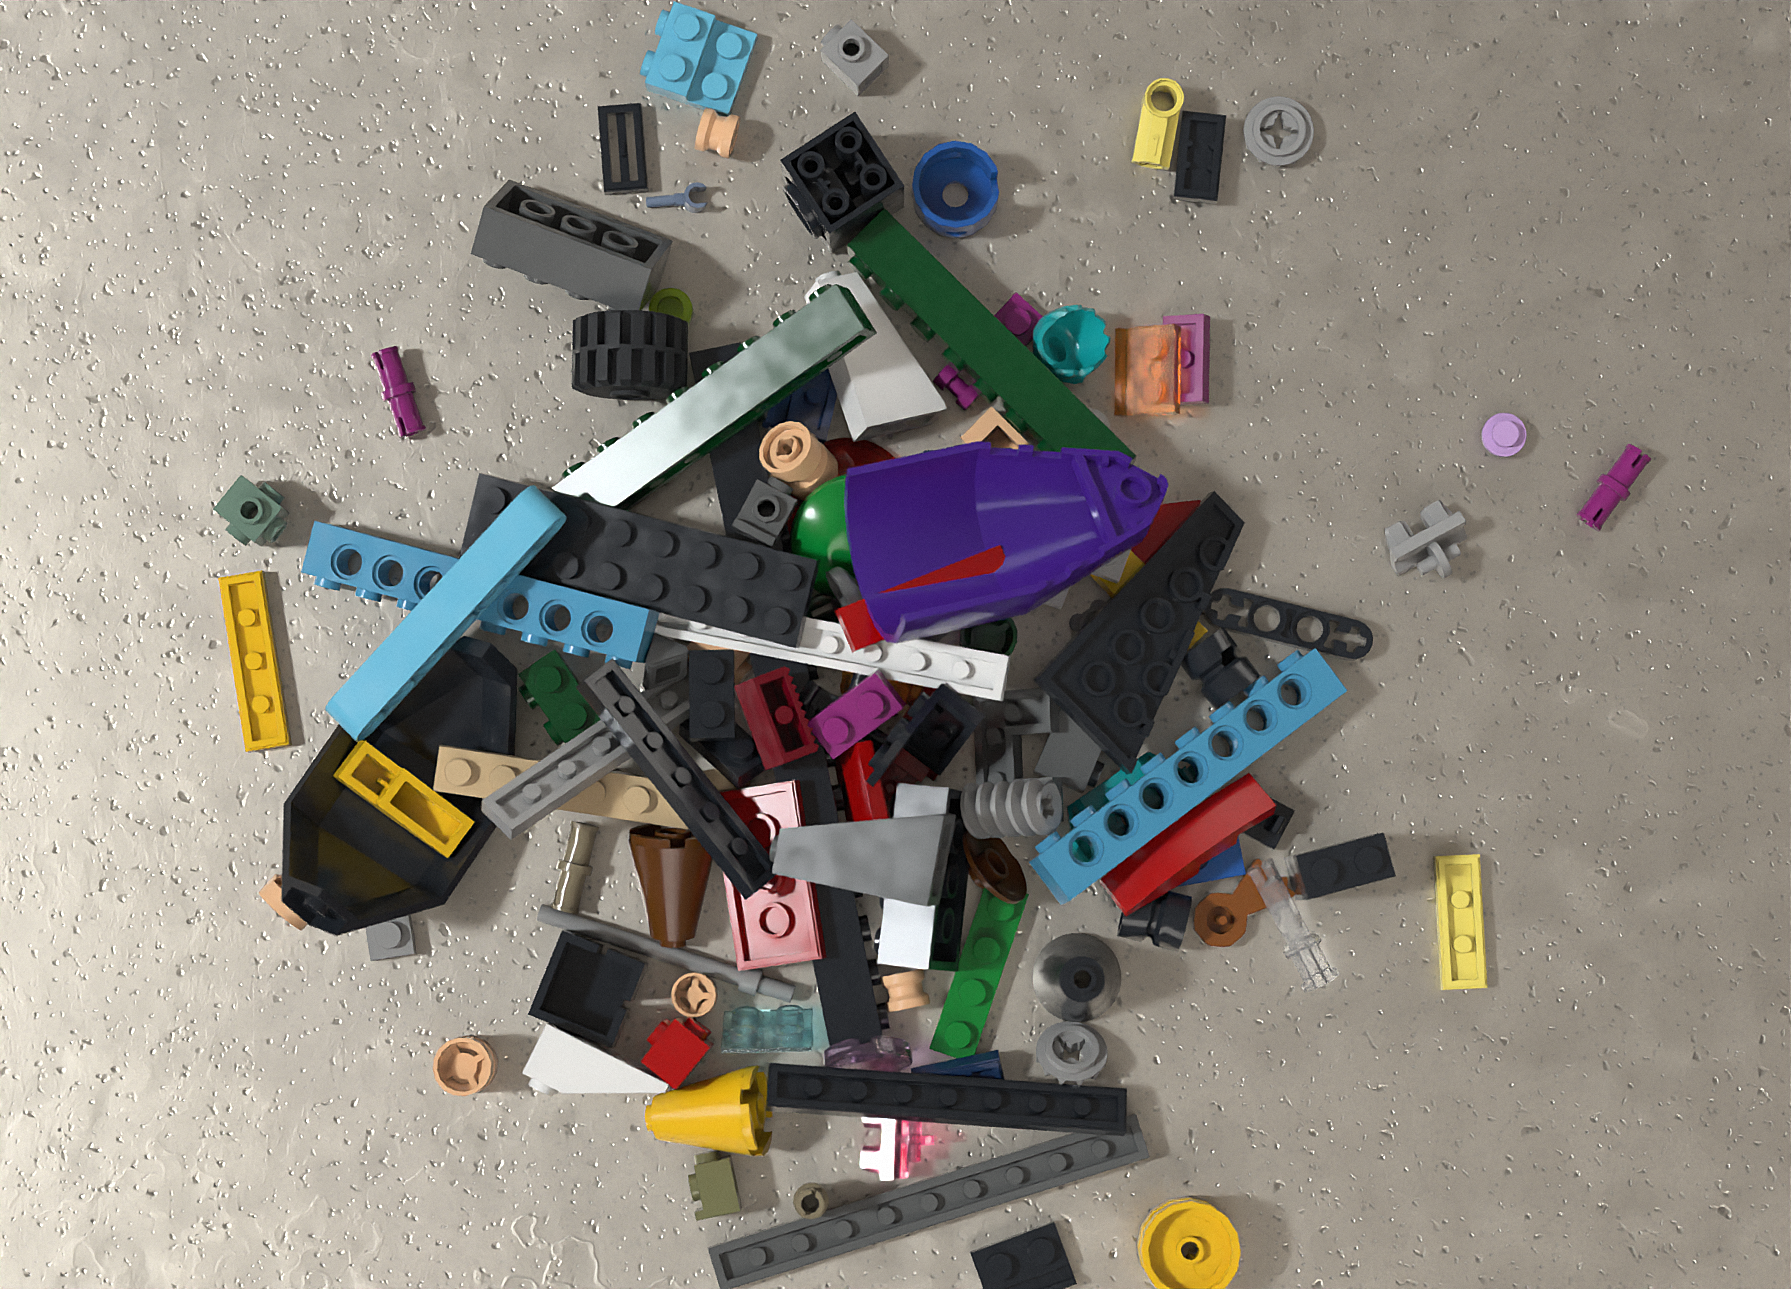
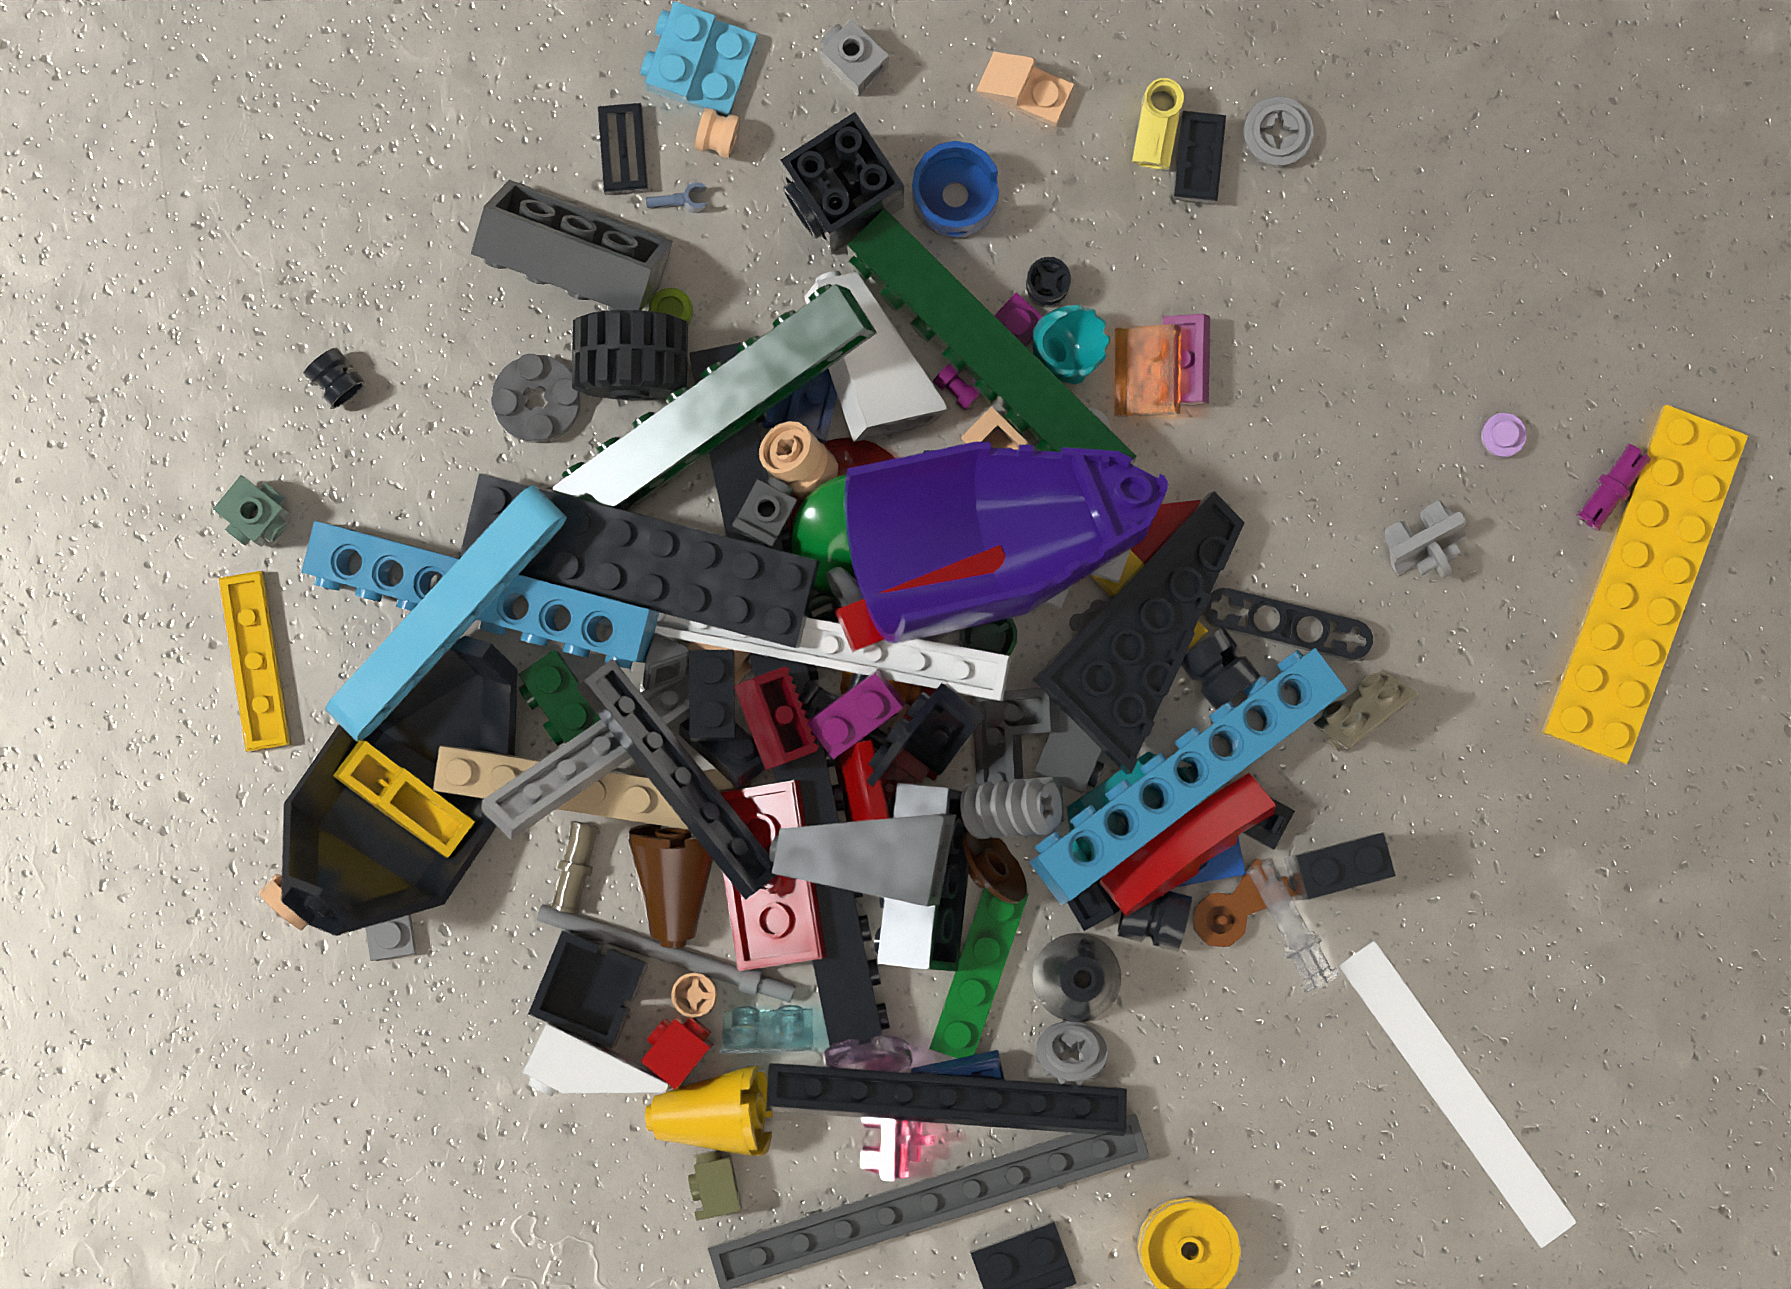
(331, 374): none -> black wheel
(398, 391): magenta pin -> none
(465, 1065): light nougat wheel -> none
(510, 402): none -> flat silver plate
(814, 1211): dark tan pin -> none
(905, 990): light nougat wheel -> none
(1025, 88): none -> light nougat slope
(1050, 275): none -> black wheel
(1093, 906): none -> black plate
(1364, 710): none -> dark tan hinge
(1457, 1094): none -> white sticker
(1460, 922): light yellow tile -> none
(1644, 585): none -> yellow plate

